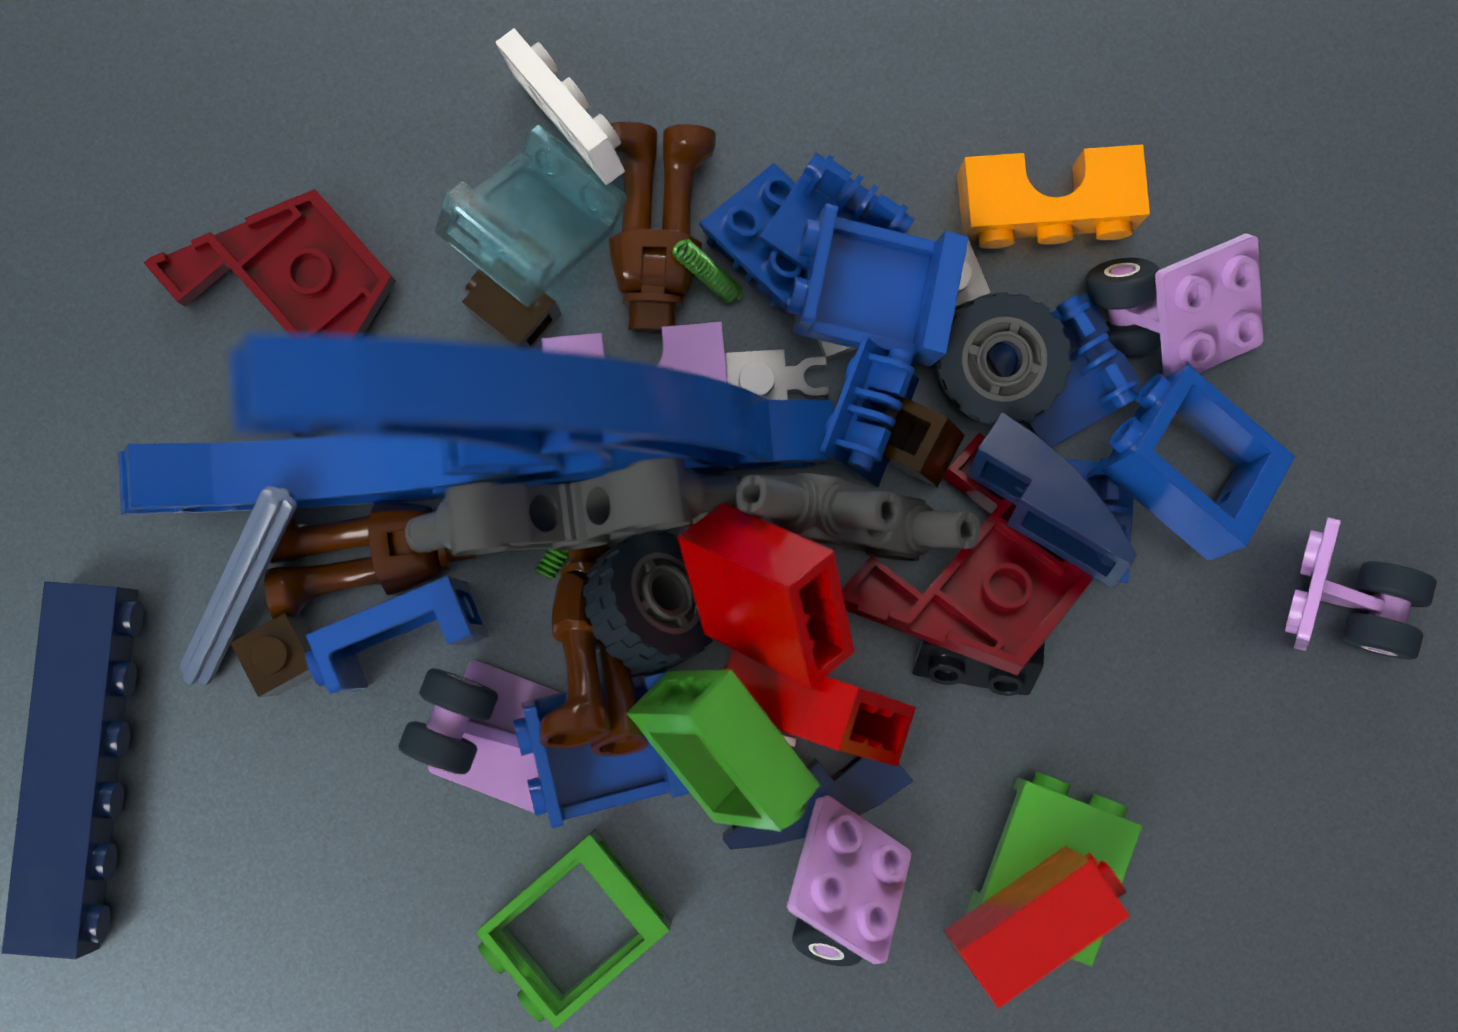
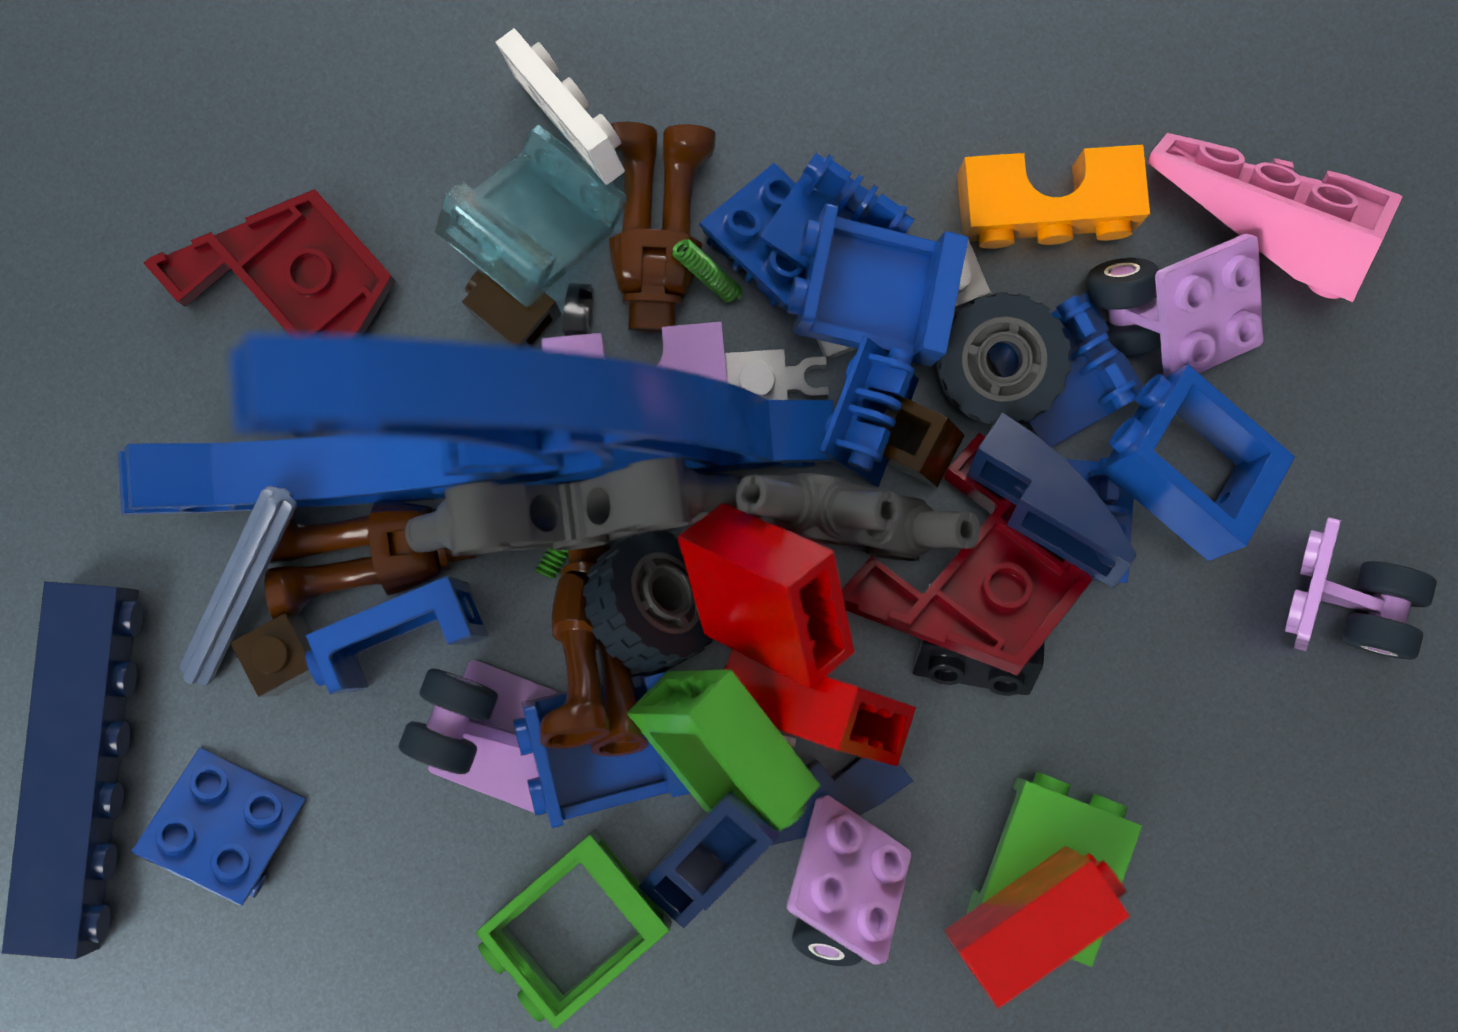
(219, 827): none -> blue hinge
(578, 309): none -> black tile
(708, 859): none -> dark blue slope
(1305, 225): none -> bright pink wedge

